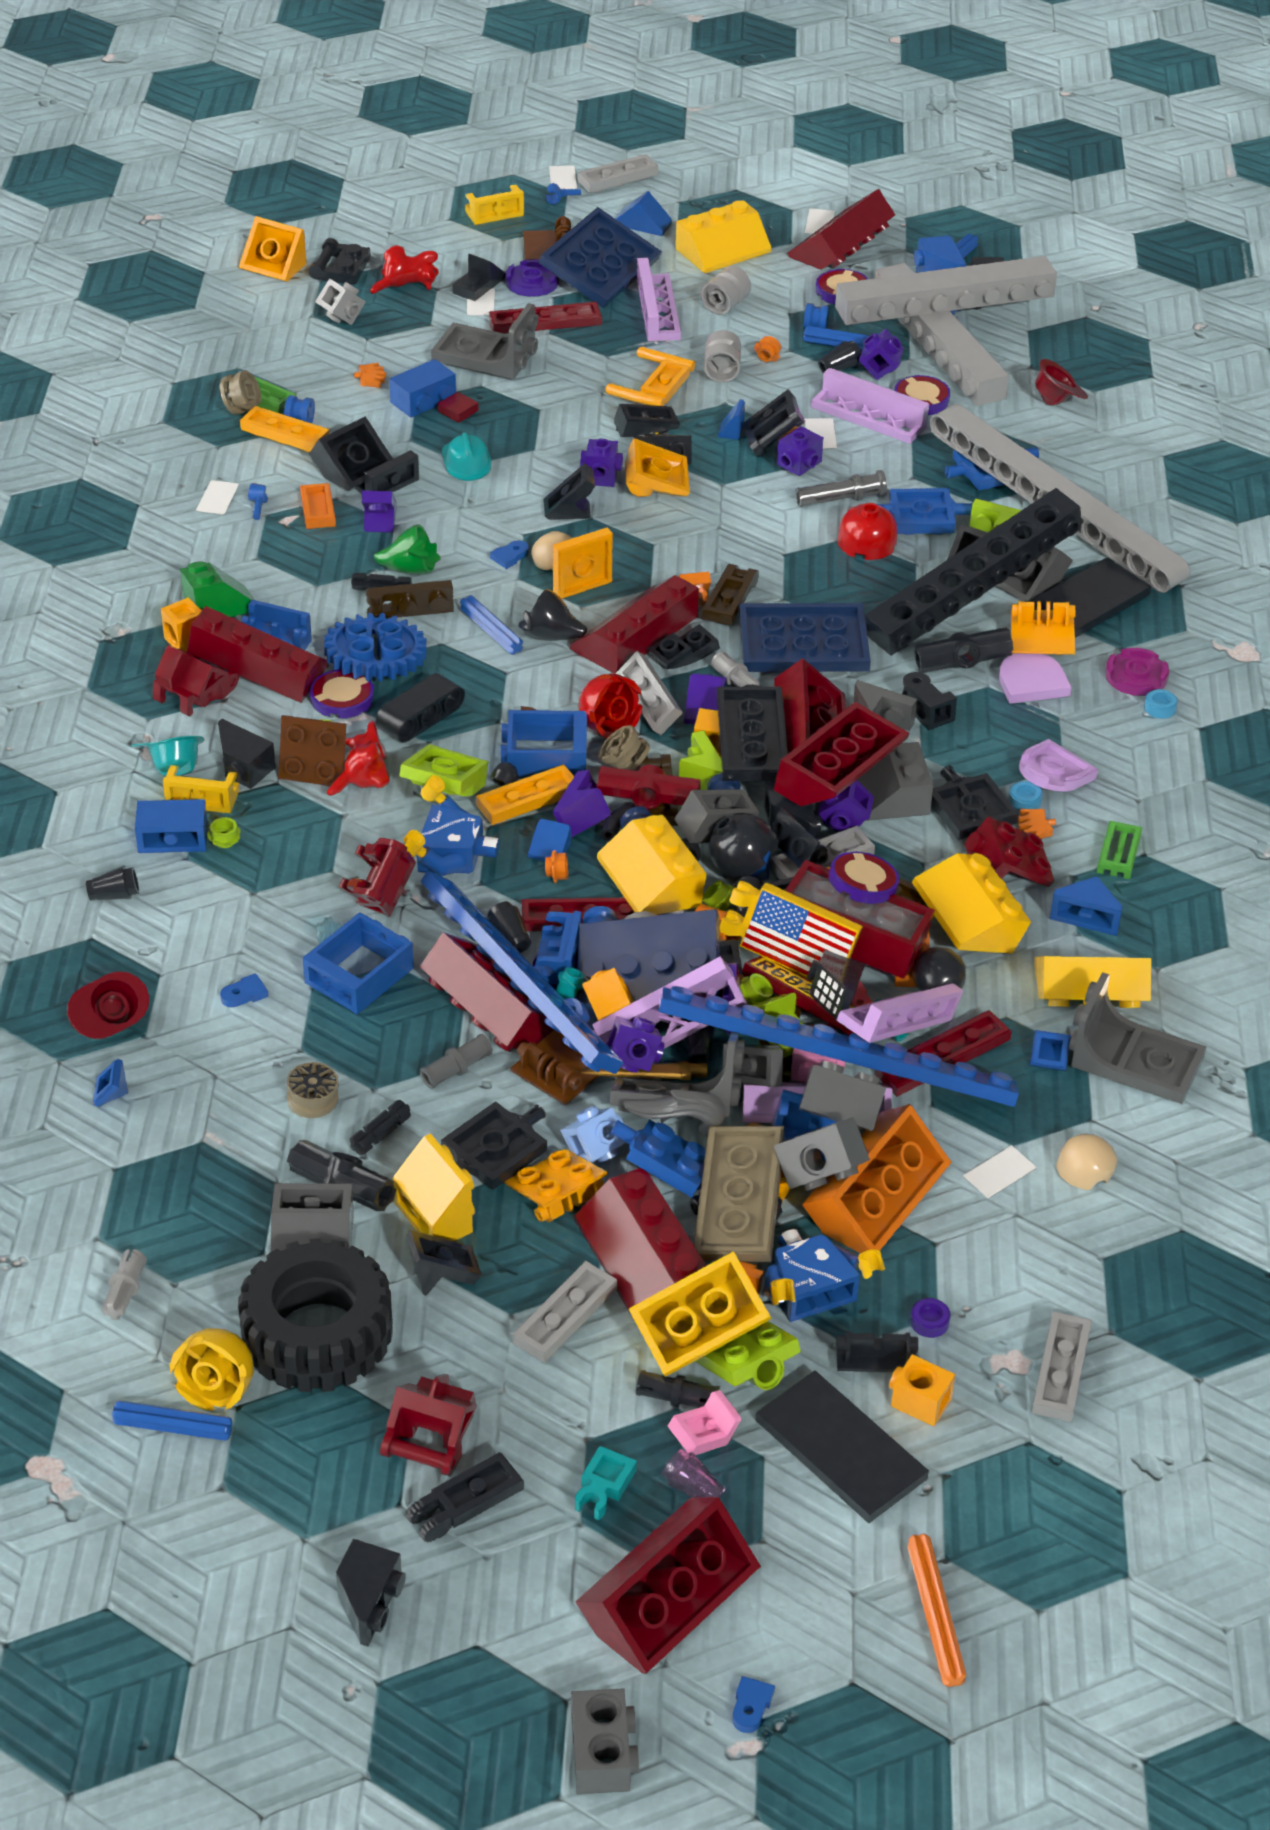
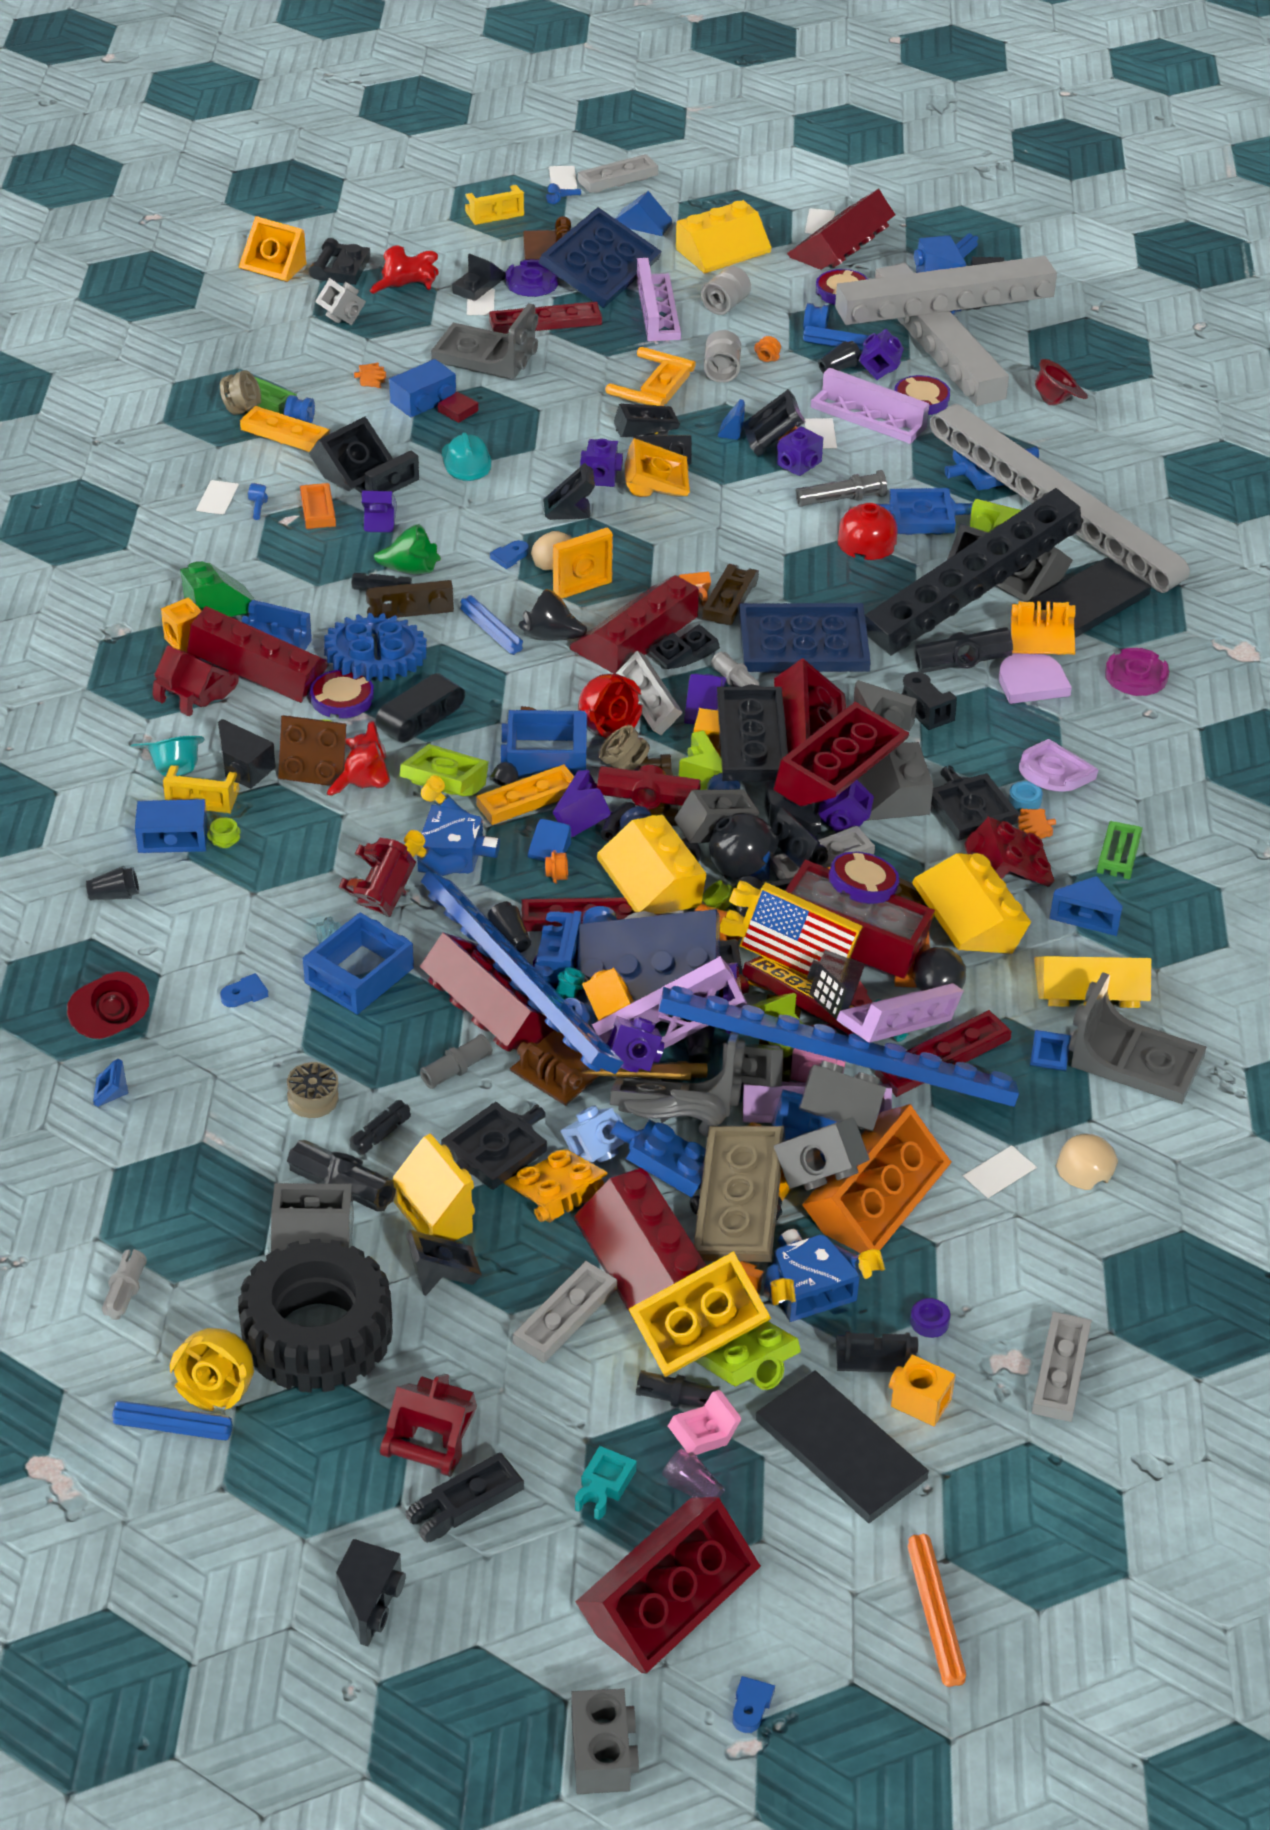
(755, 988): lime plate -> none
(1160, 704): dark azure tile -> none

